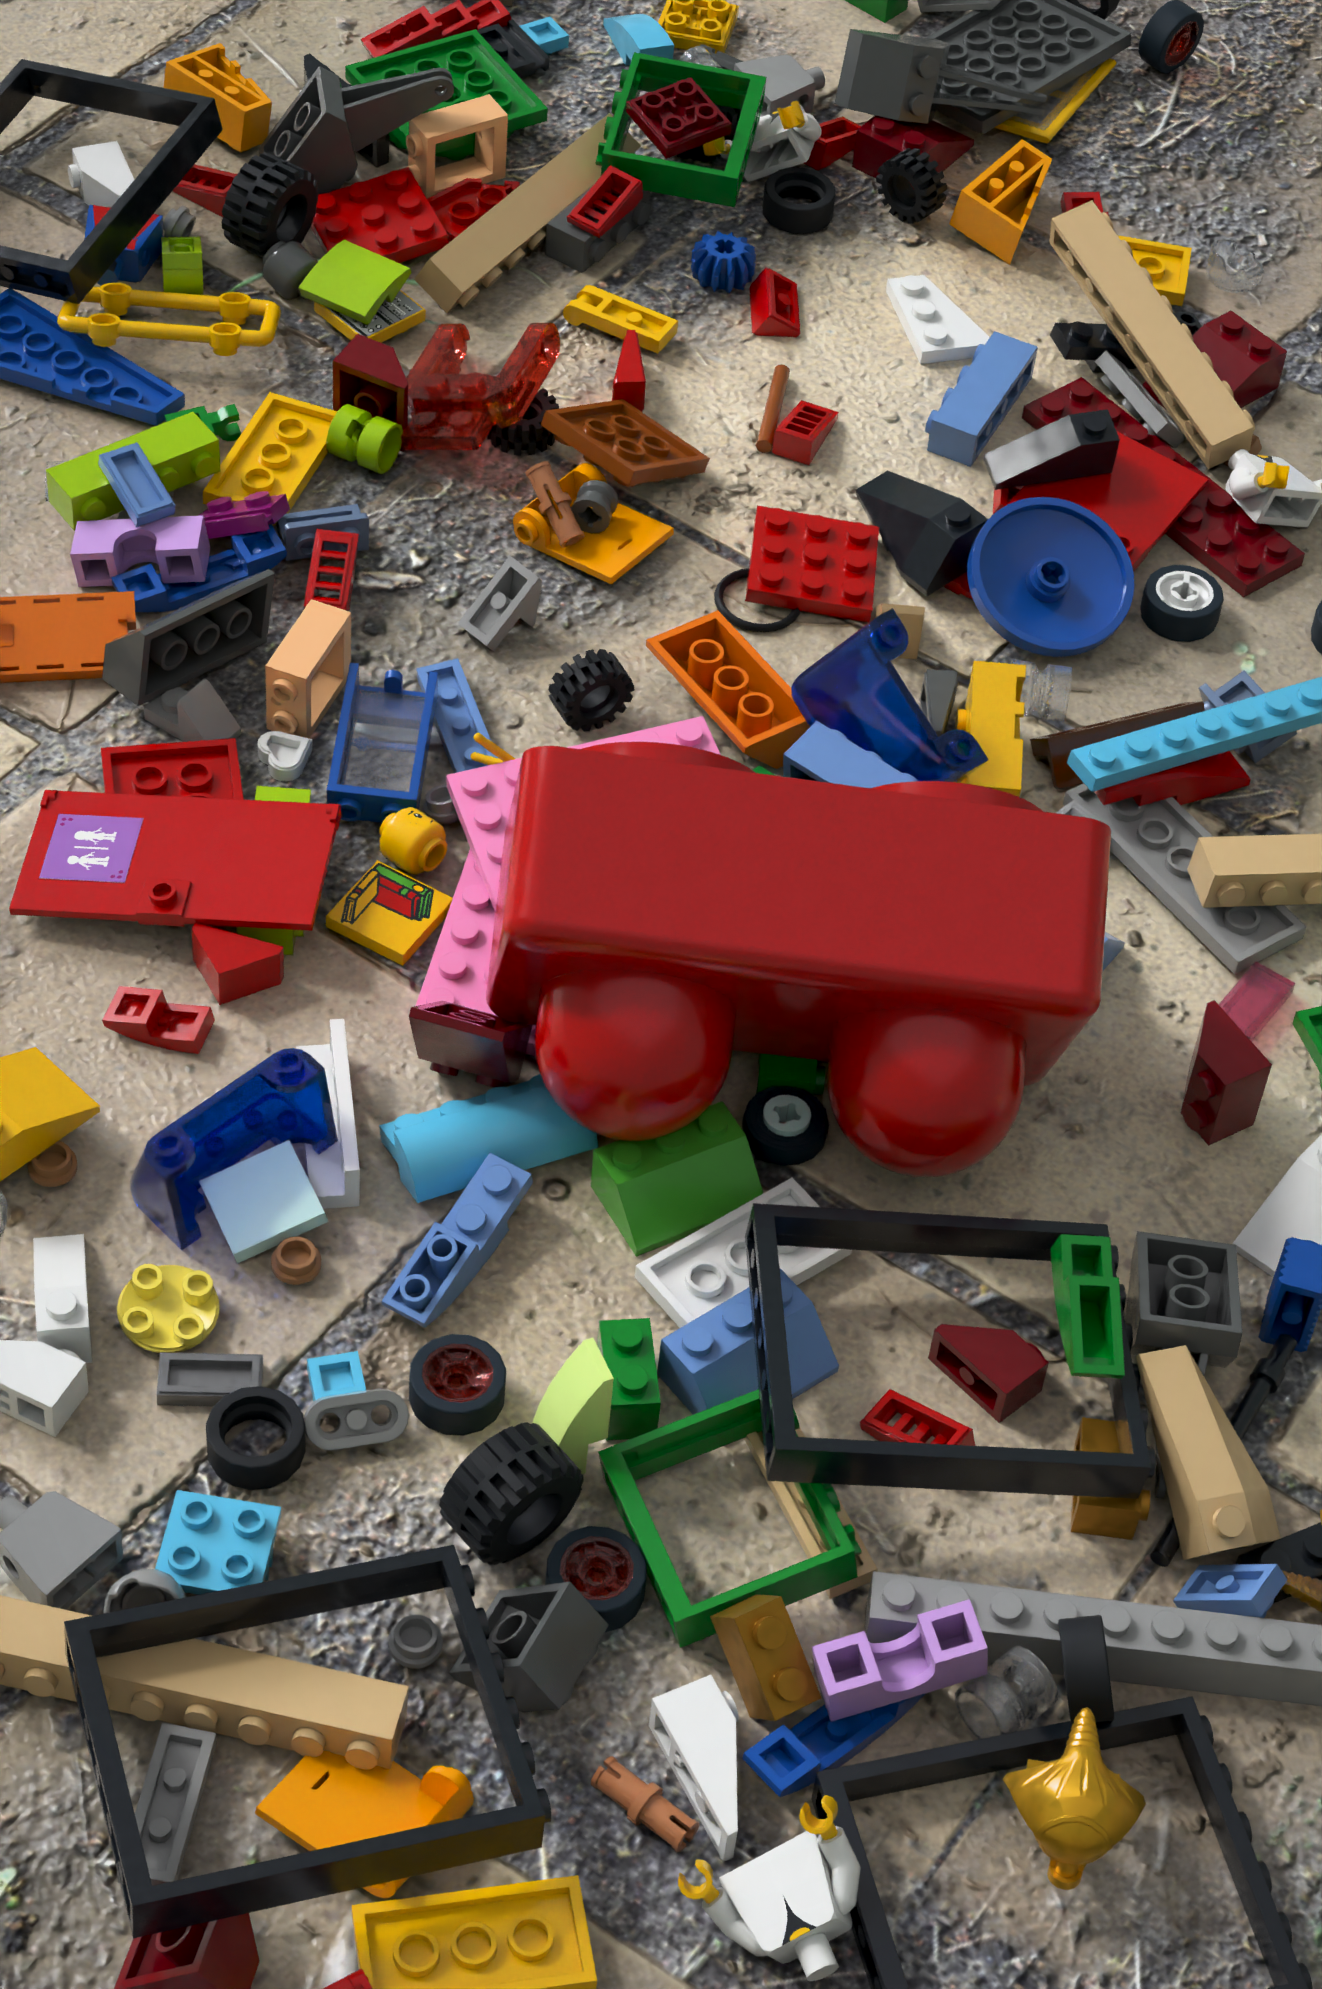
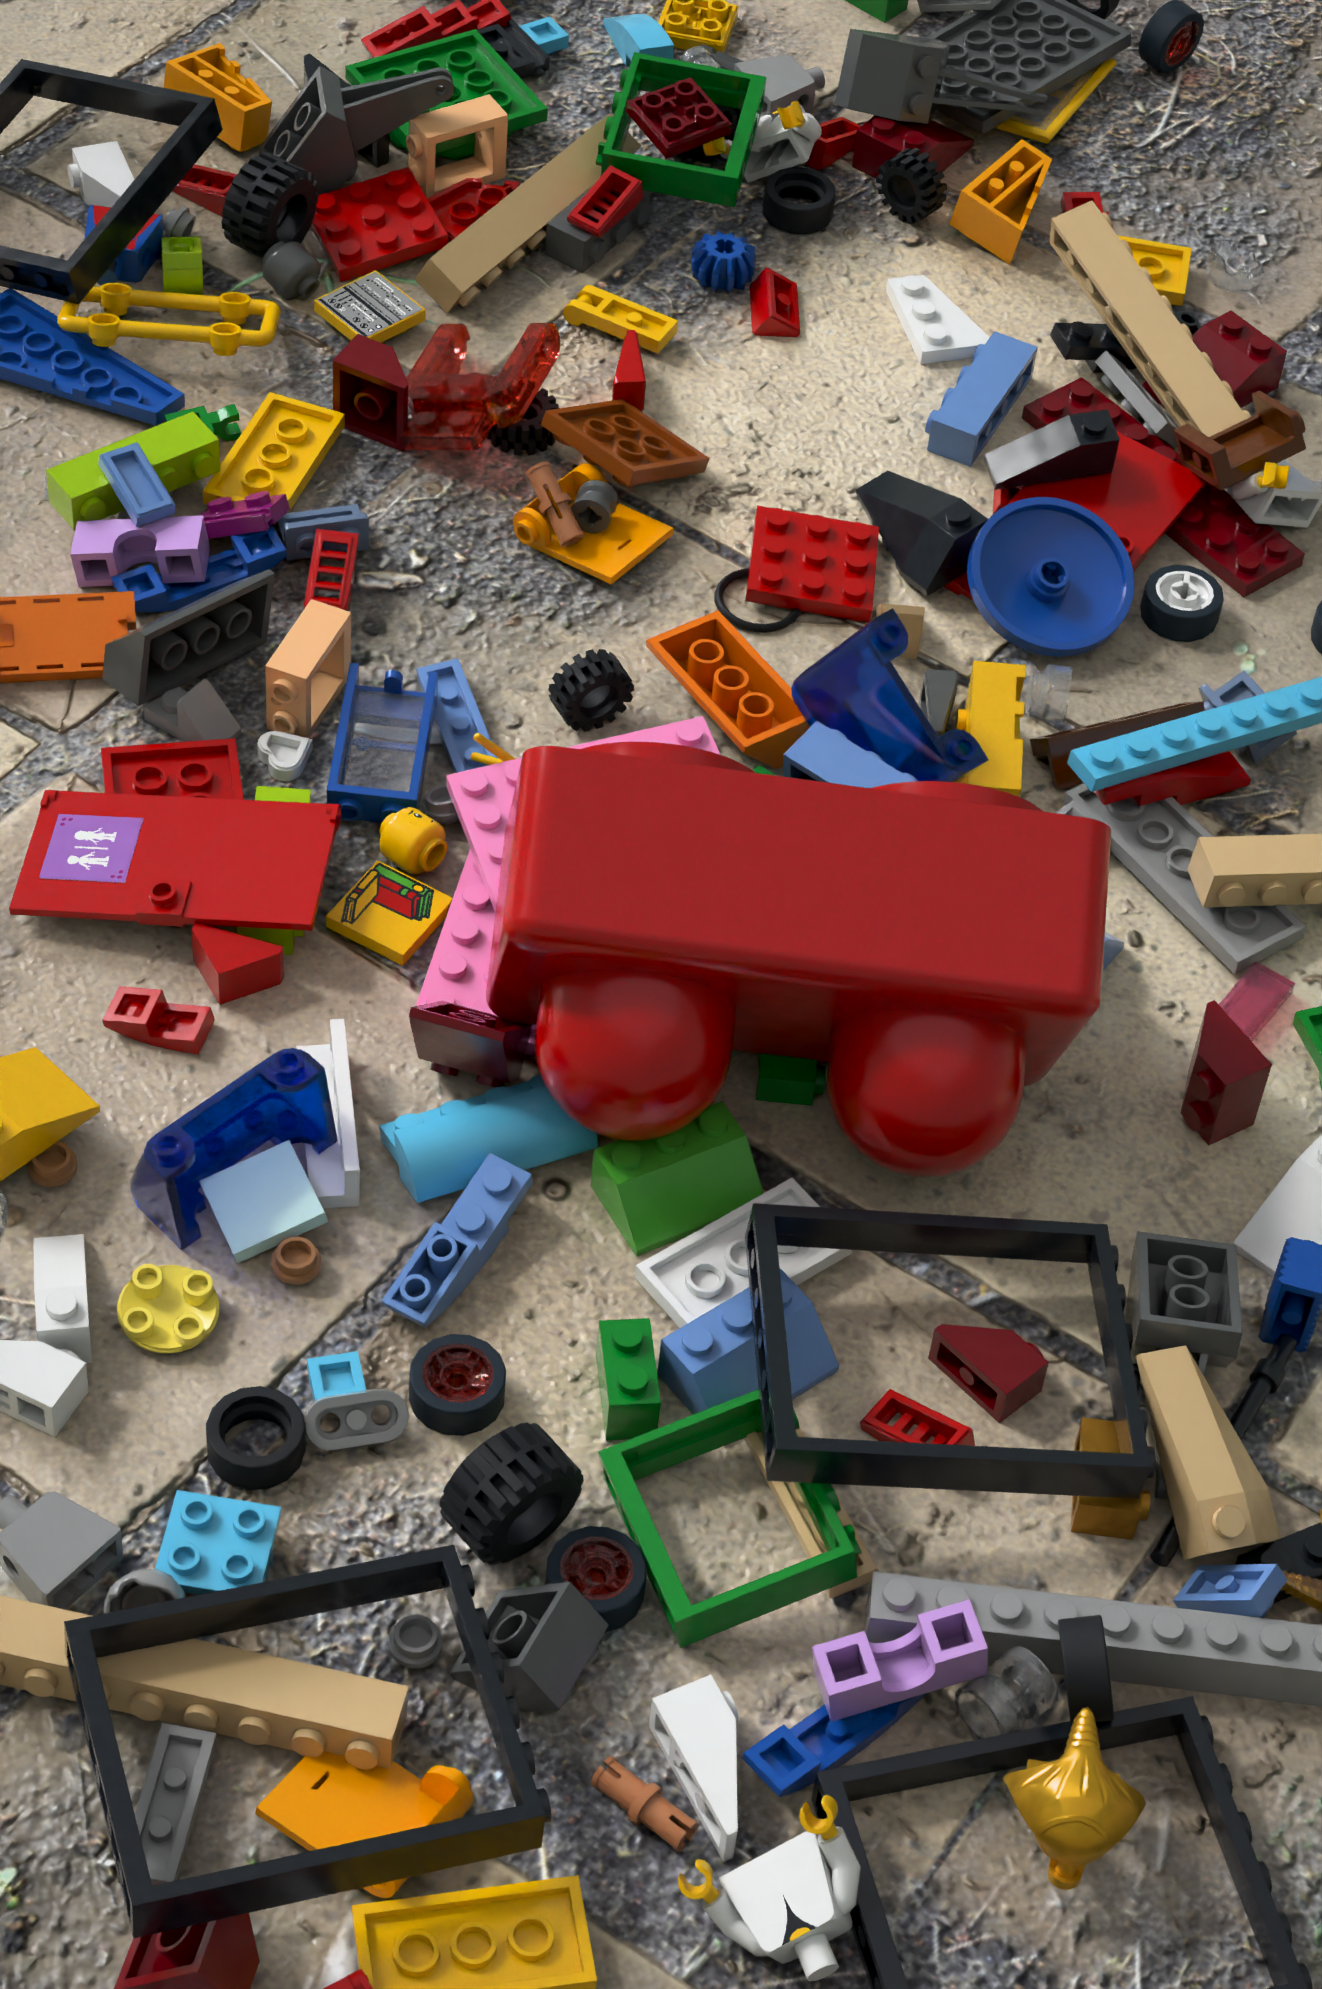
(205, 1377): flat silver tile -> none
(354, 281): lime slope -> none
(363, 438): lime wheel -> none
(506, 598): light grey slope -> none
(578, 1403): yellowish green slope -> none
(765, 1657): pearl gold brick -> none
(773, 408): dark orange bar -> none
(790, 1142): black wheel -> none
(803, 432): red slope -> none
(1088, 1305): green slope -> none
(1245, 447): none -> reddish brown panel

